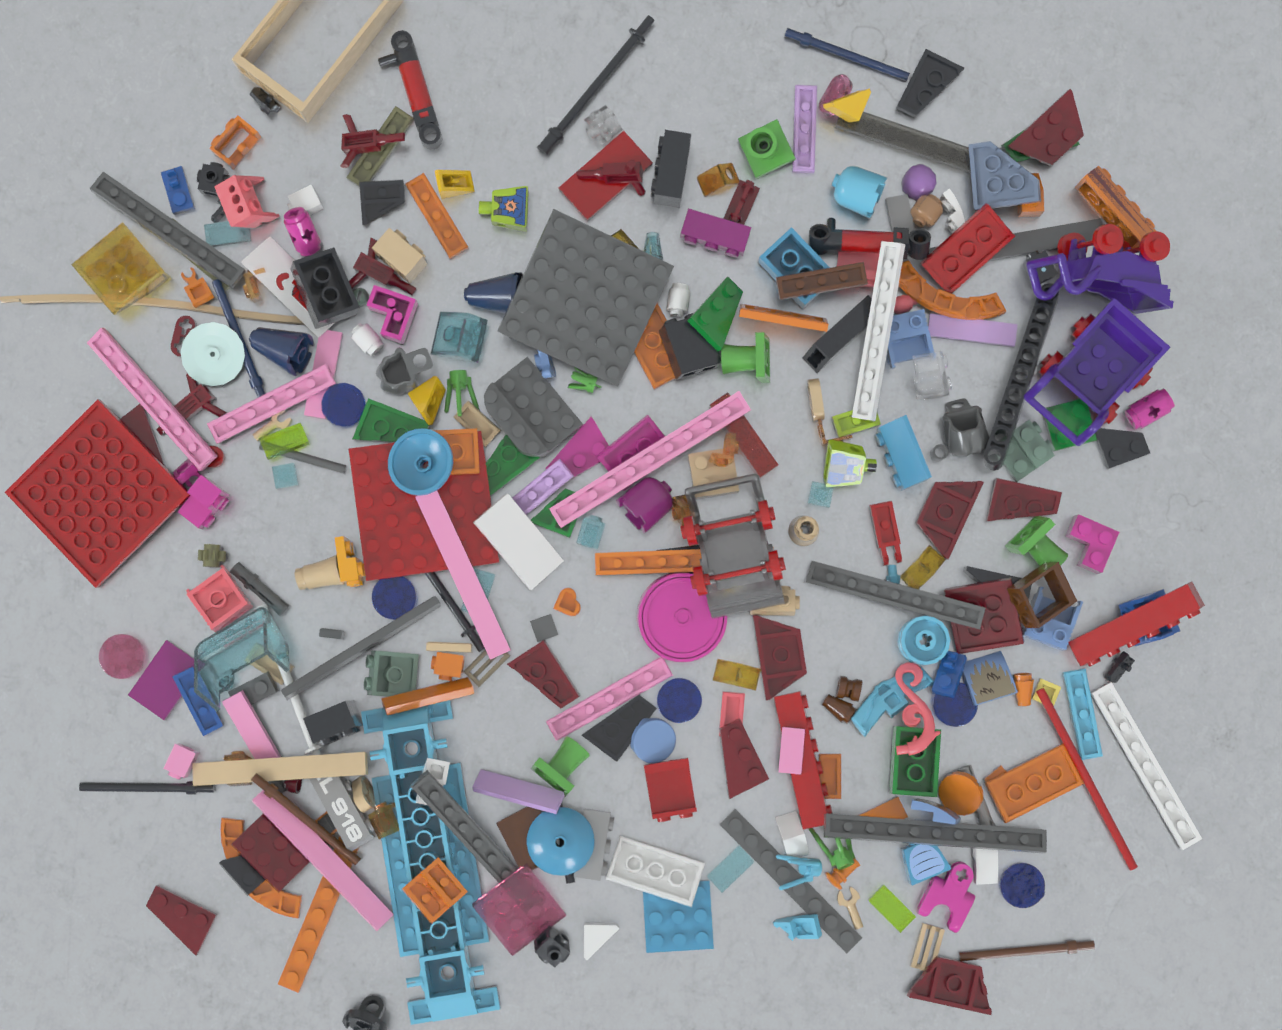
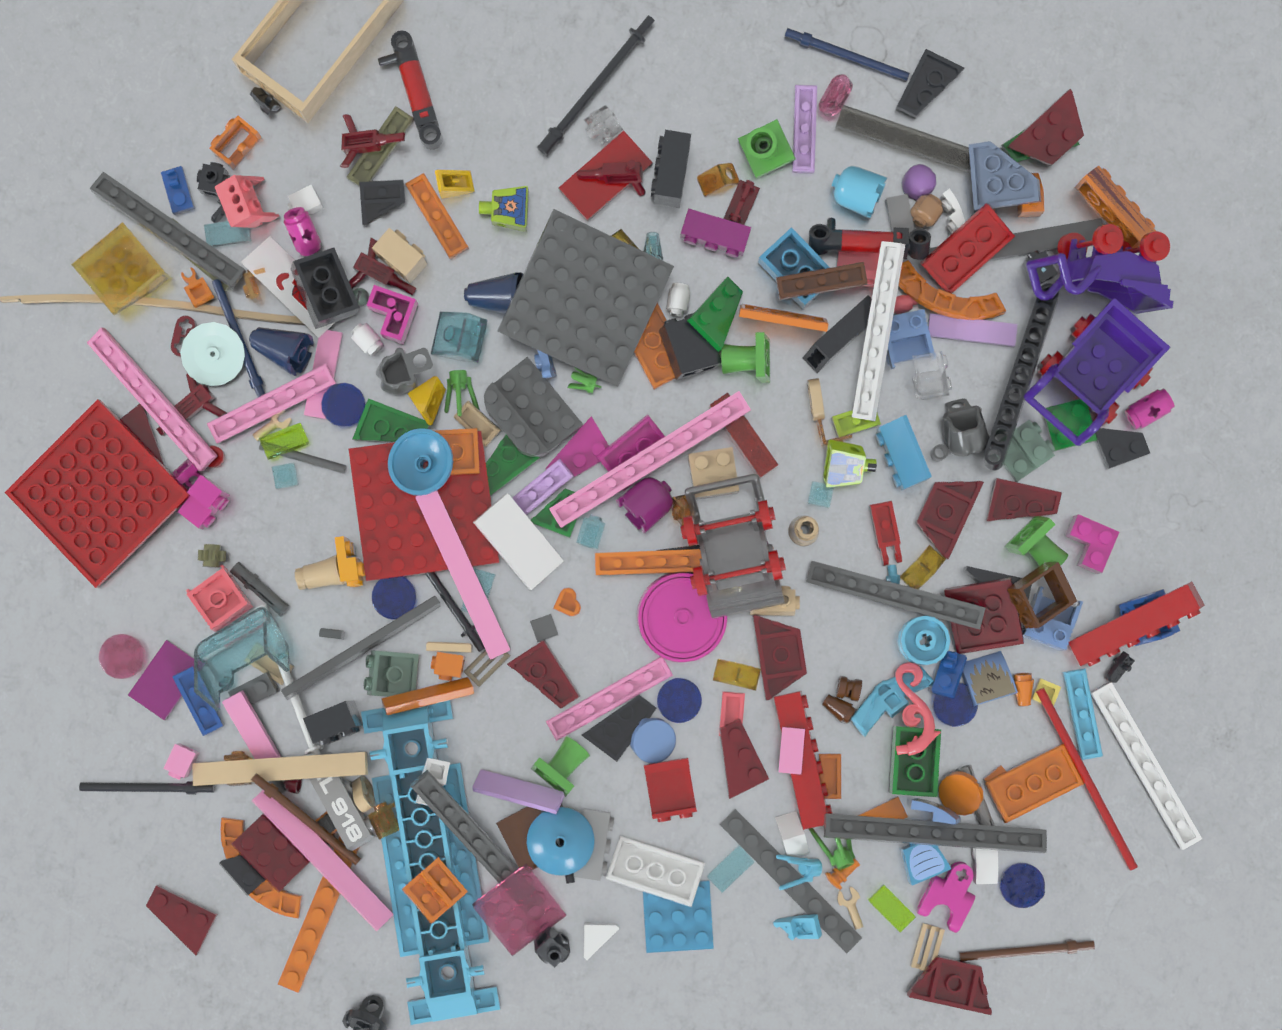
(730, 448): clear orange bracket -> none
(849, 106): yellow slope -> none

